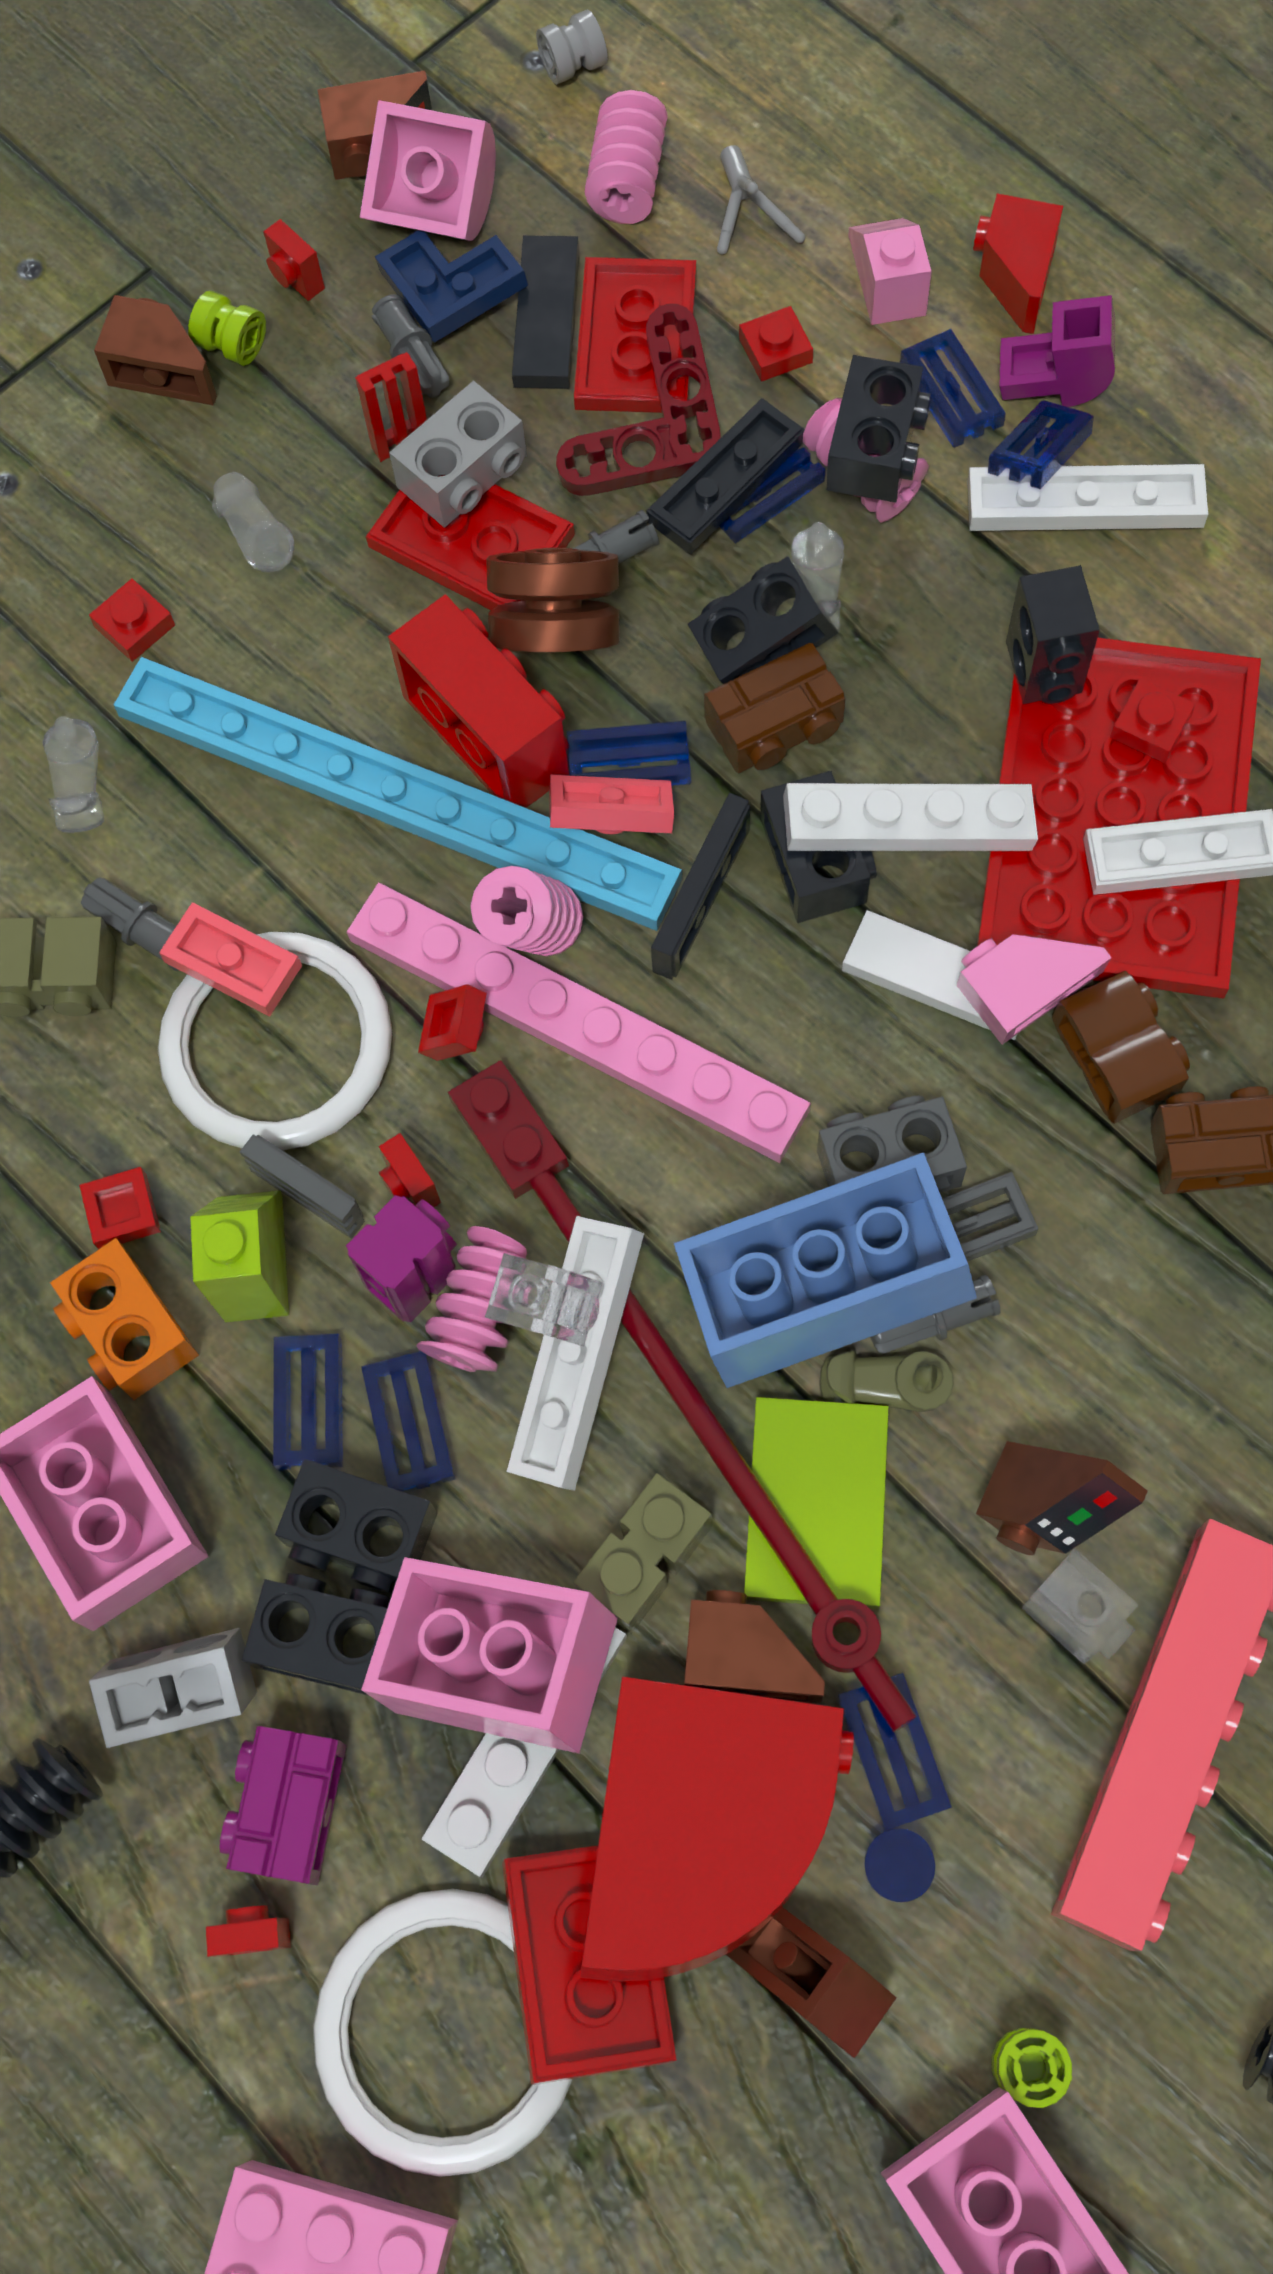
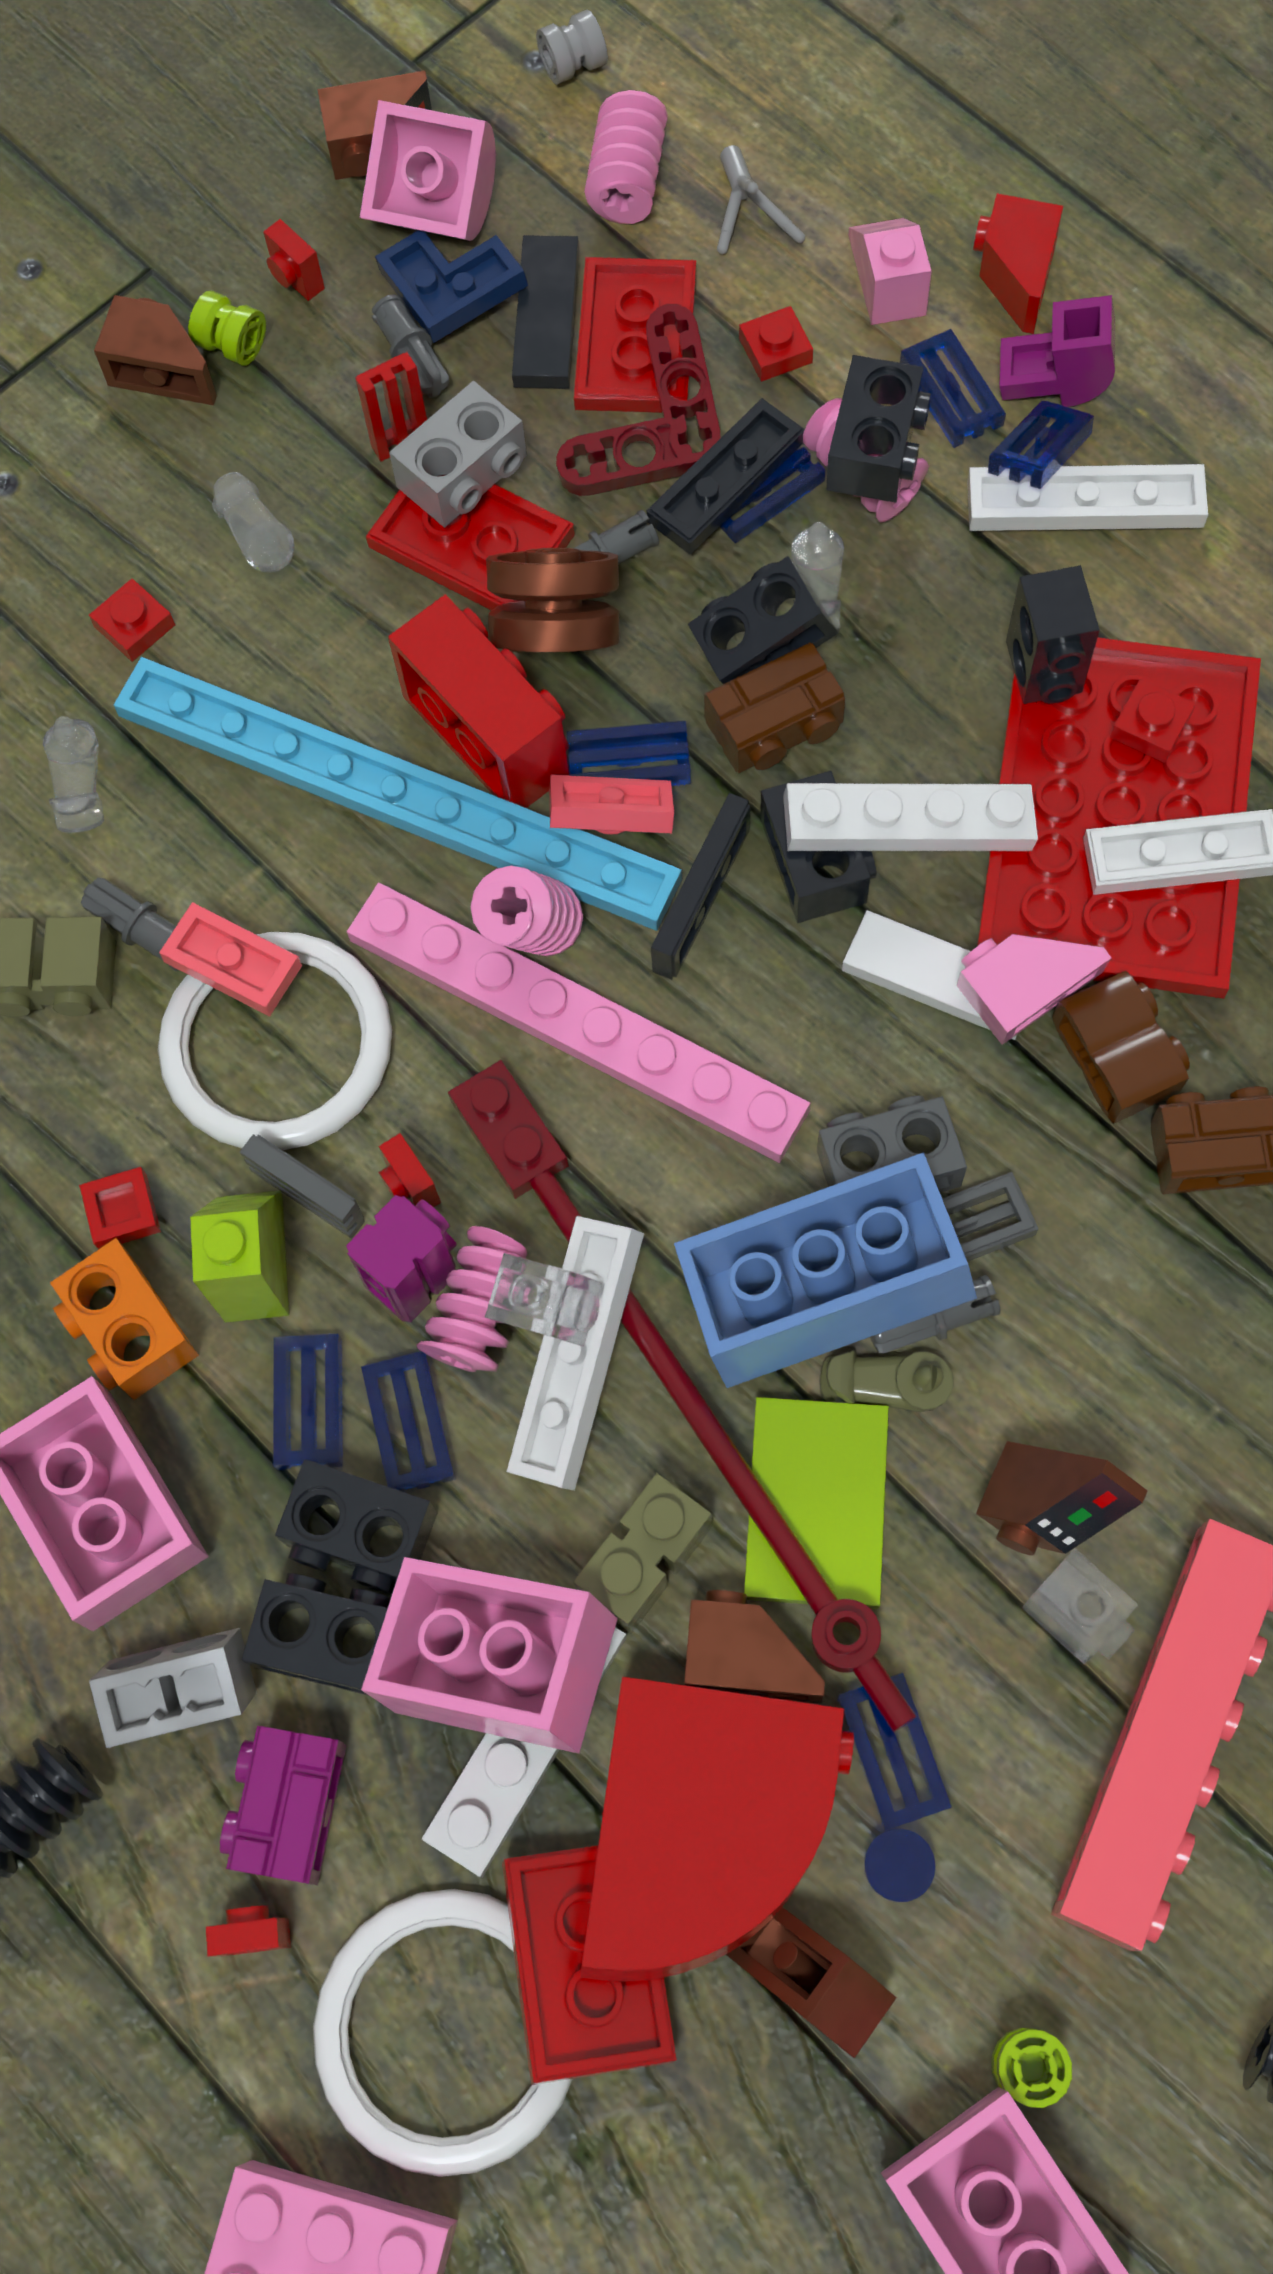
(452, 1022): red plate -> none

